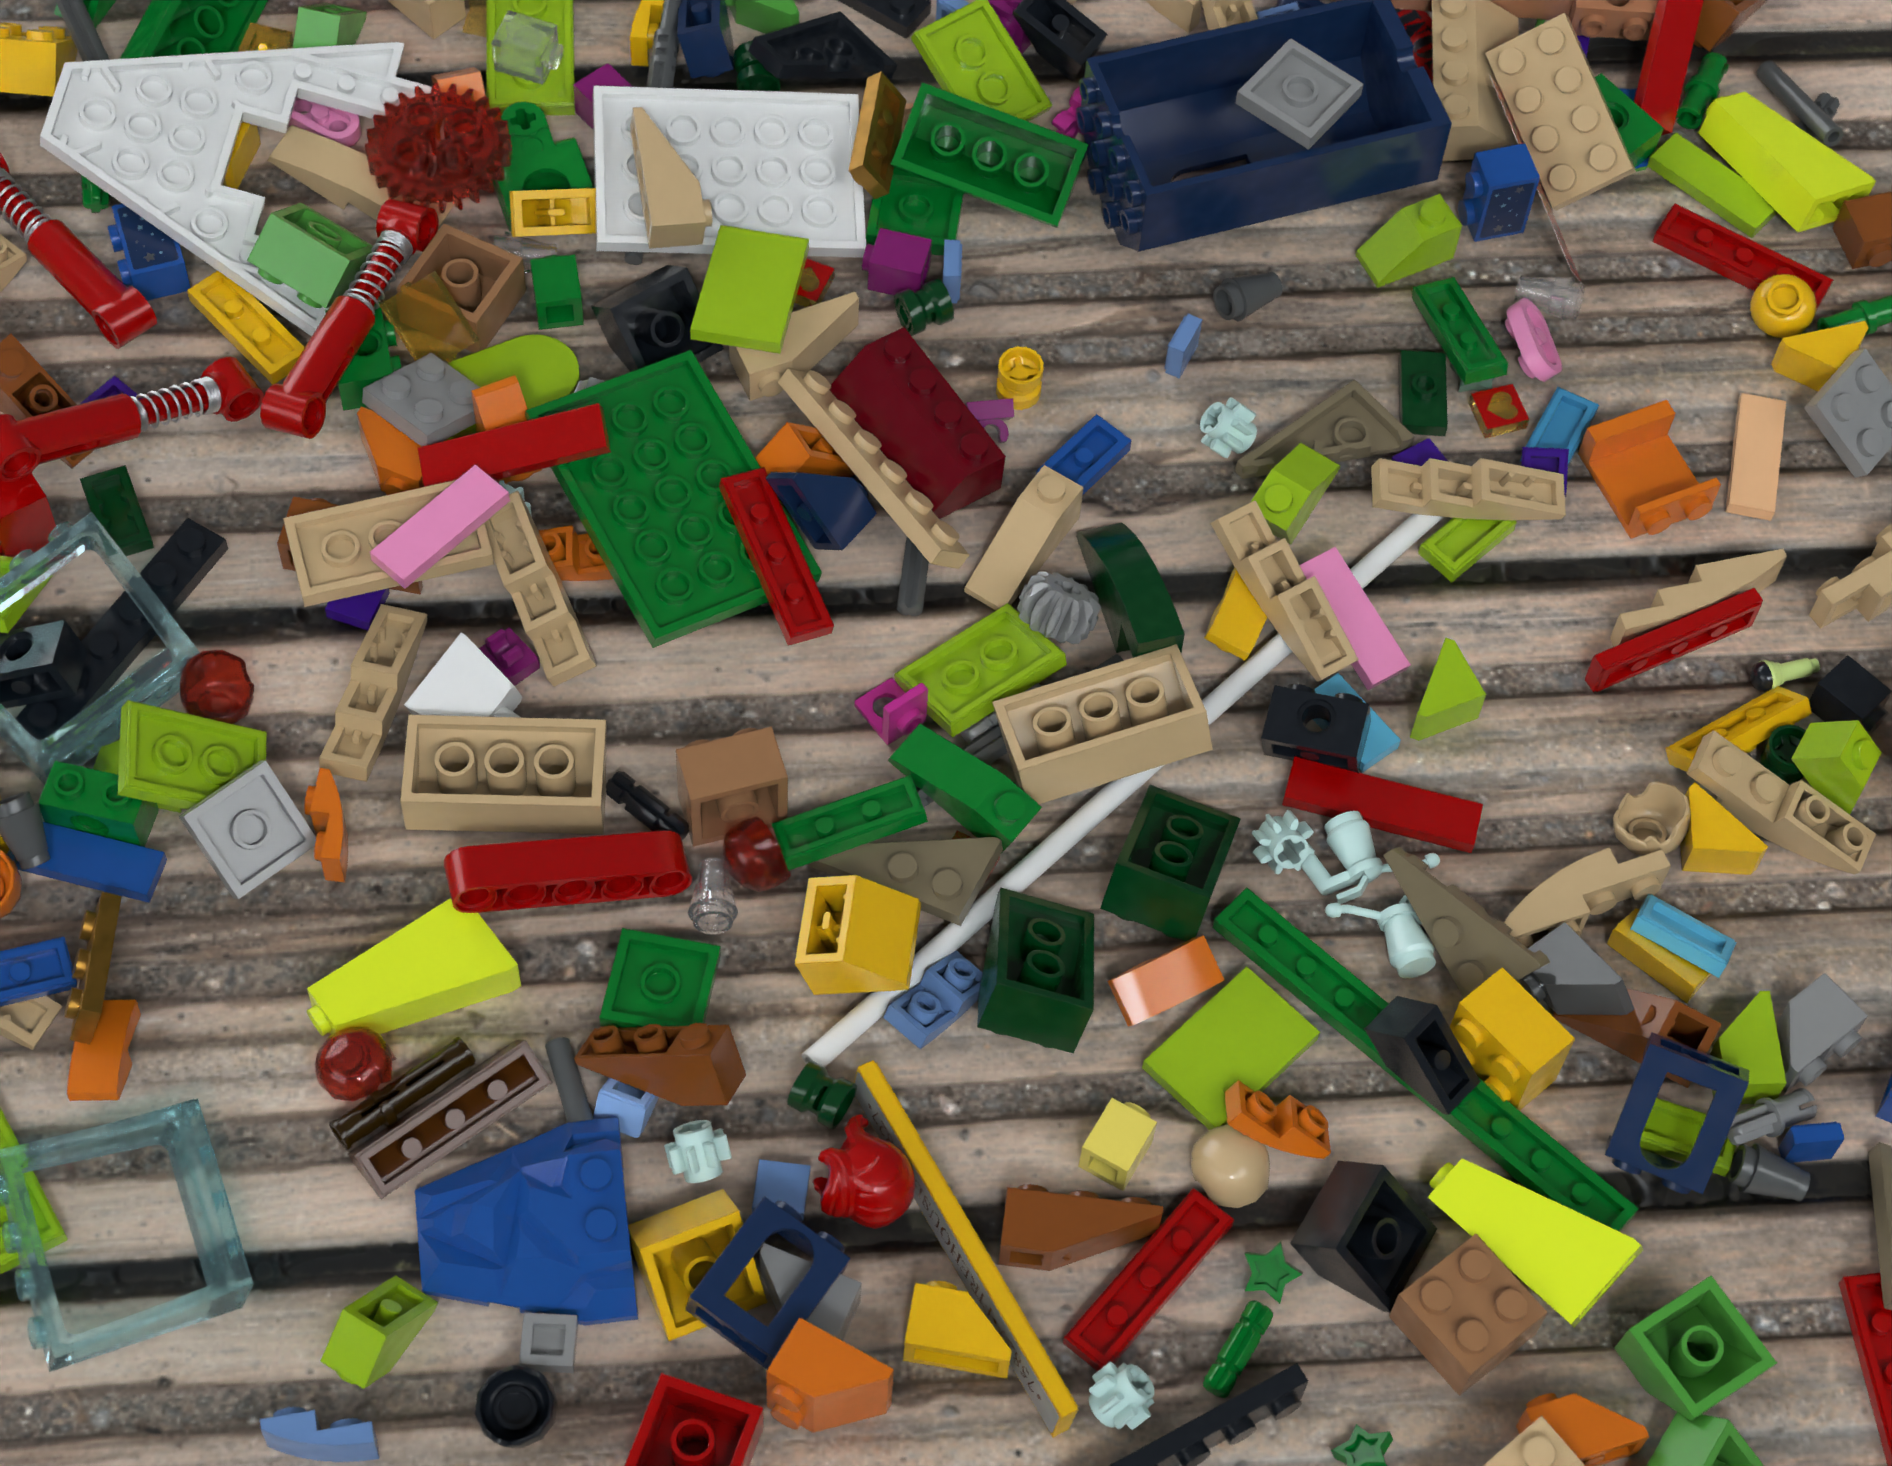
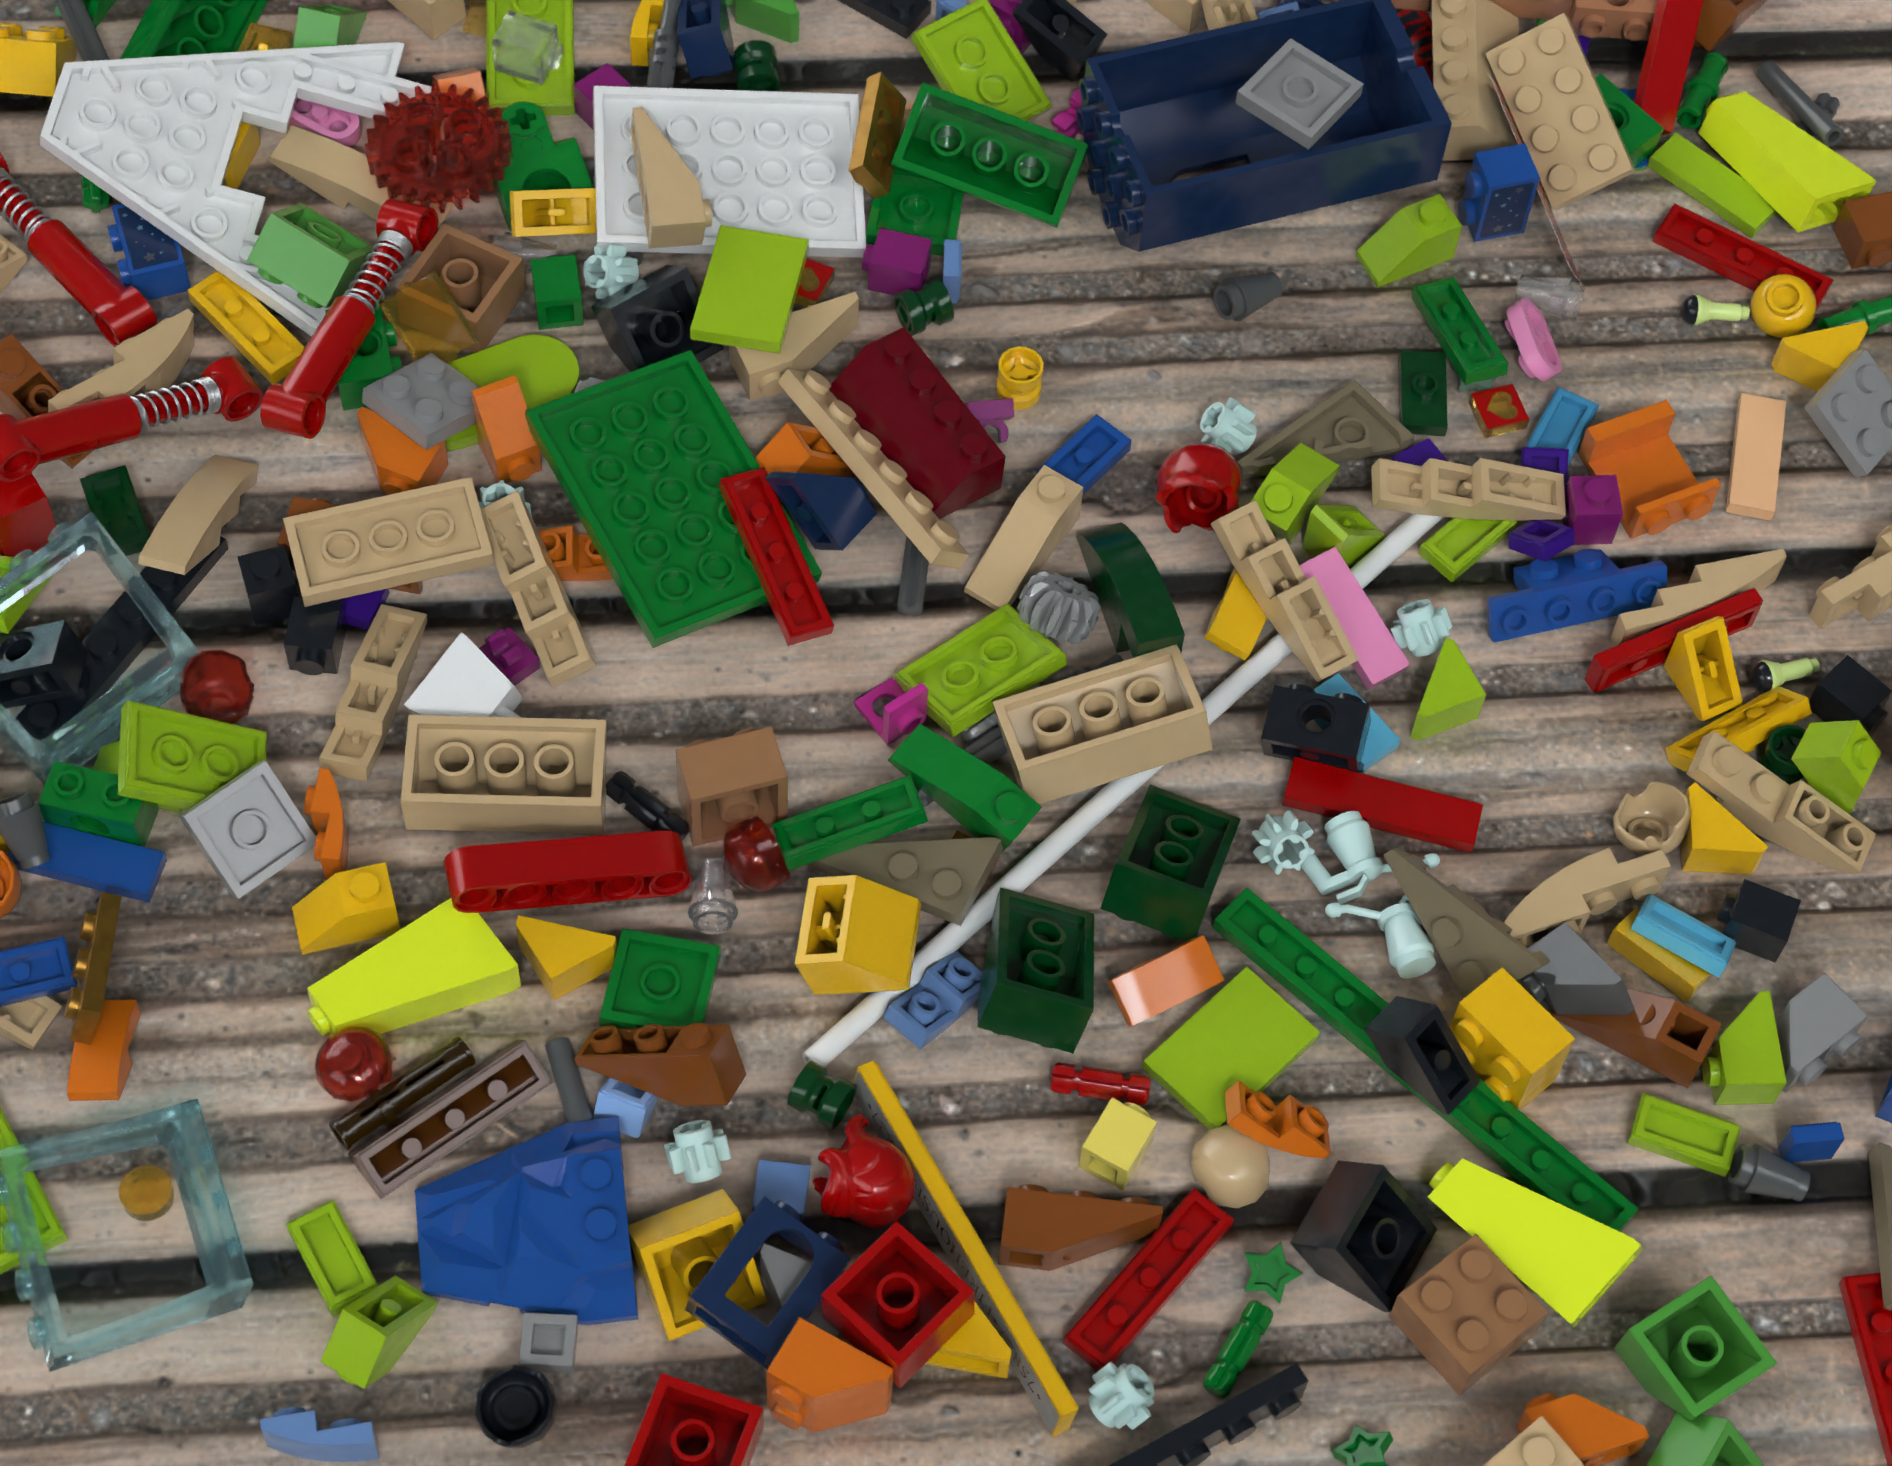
(140, 364): none -> tan slope
(146, 1193): none -> clear yellow tile
(196, 515): none -> tan slope
(268, 584): none -> black brick
(315, 637): none -> black brick
(331, 1256): none -> lime tile
(347, 910): none -> yellow slope
(439, 526): bright pink tile -> none
(518, 446): red tile -> none
(564, 954): none -> yellow slope
(610, 270): none -> light aqua gear
(821, 50): black wing -> none
(898, 1303): none -> red brick
(1100, 1083): none -> red axle
(1183, 345): medium blue tile -> none
(1205, 473): none -> red hair
(1341, 528): none -> lime slope
(1421, 627): none -> light aqua gear
(1541, 539): none -> dark purple tile
(1571, 593): none -> blue bracket
(1593, 508): none -> magenta brick
(1665, 1056): dark blue panel -> none
(1698, 310): none -> yellowish green piece
(1705, 669): none -> yellow slope
(1759, 919): none -> black brick
(1771, 1116): light grey axle -> none

